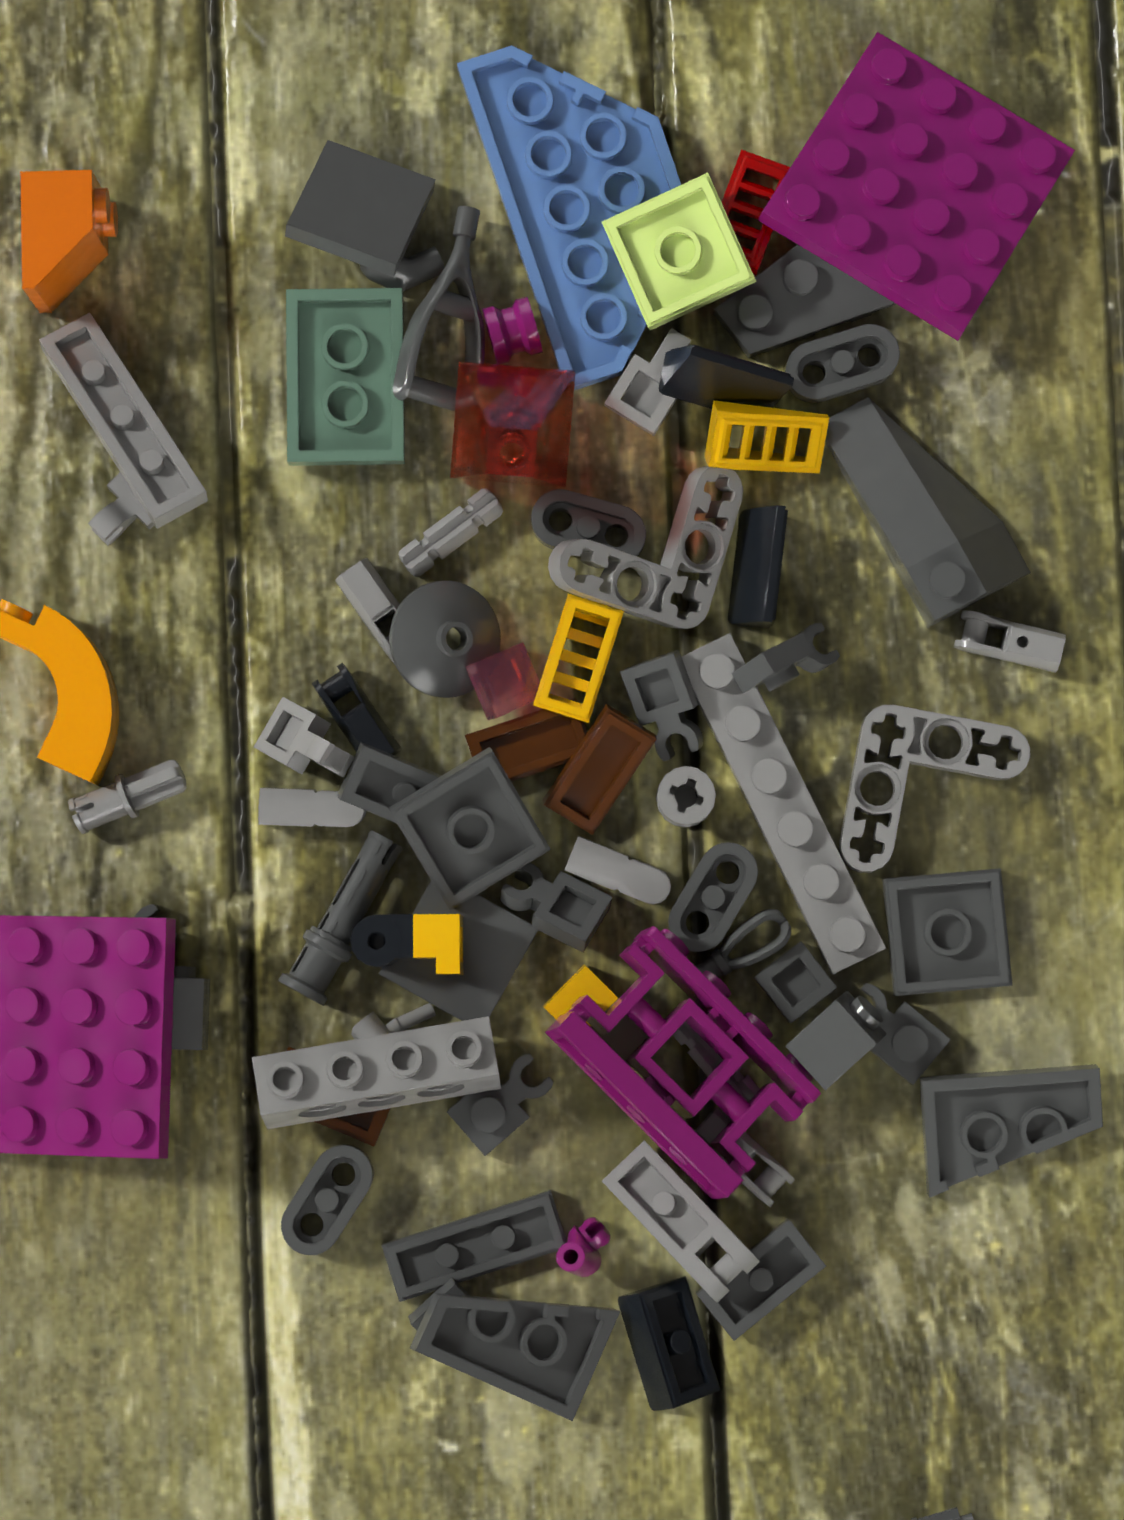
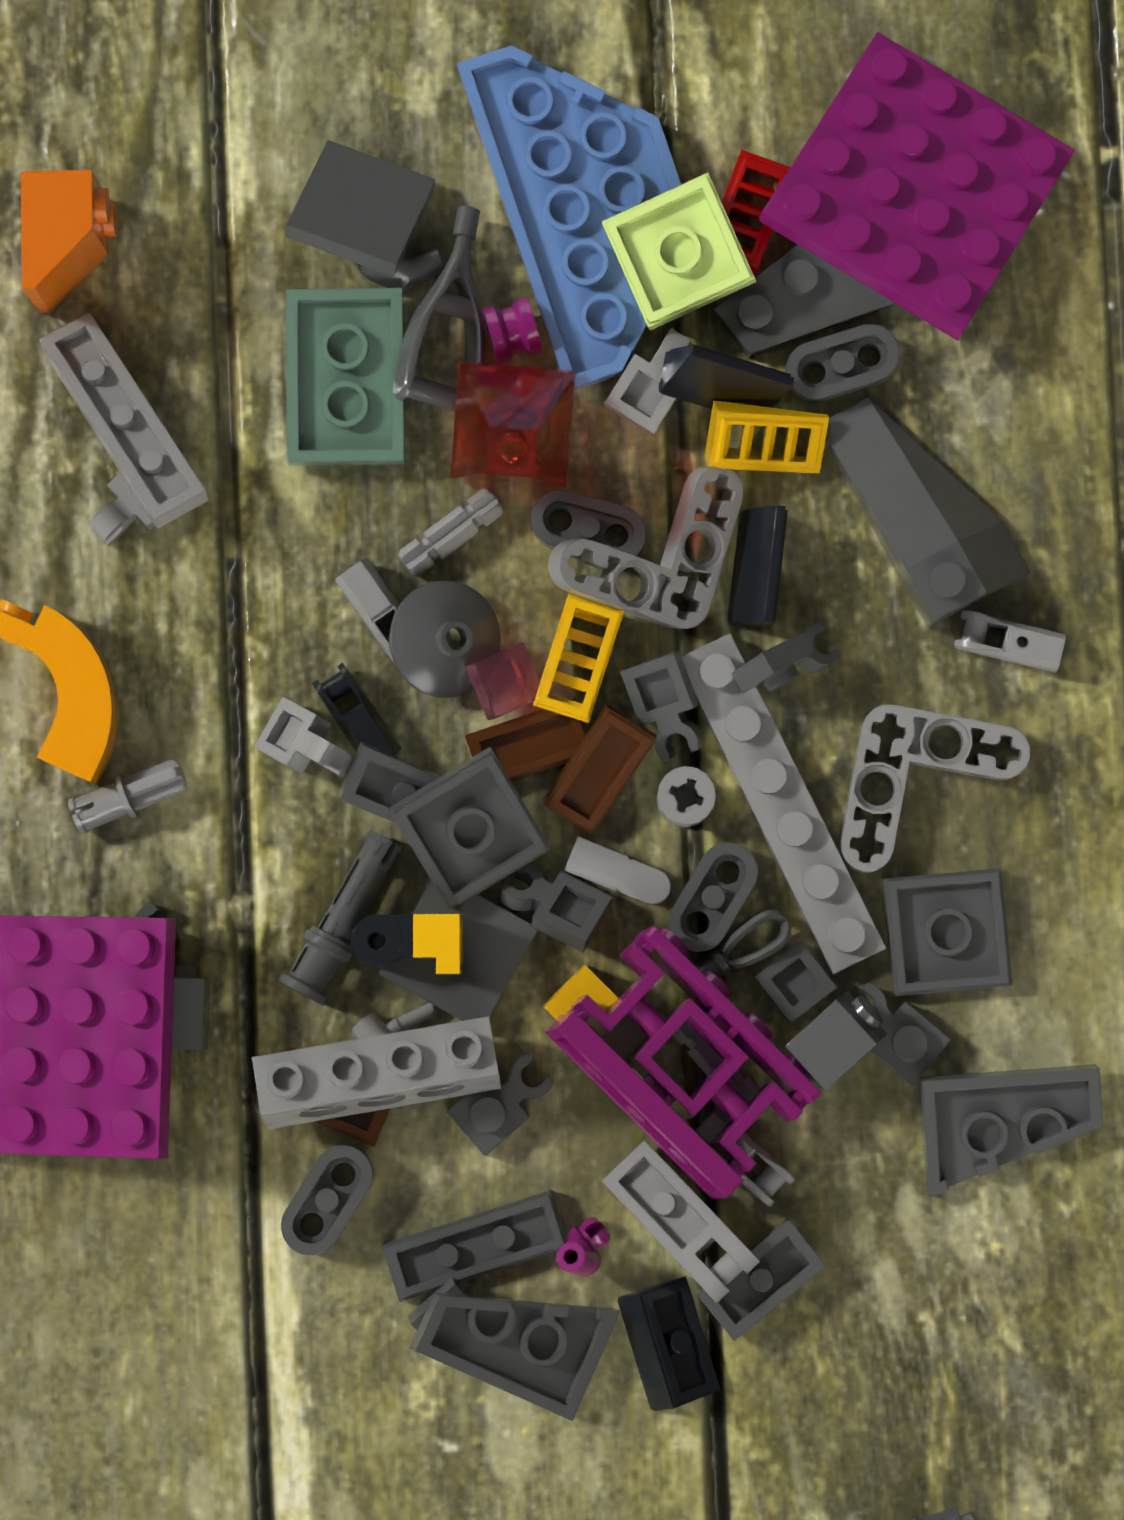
(306, 808): light grey bar -> none

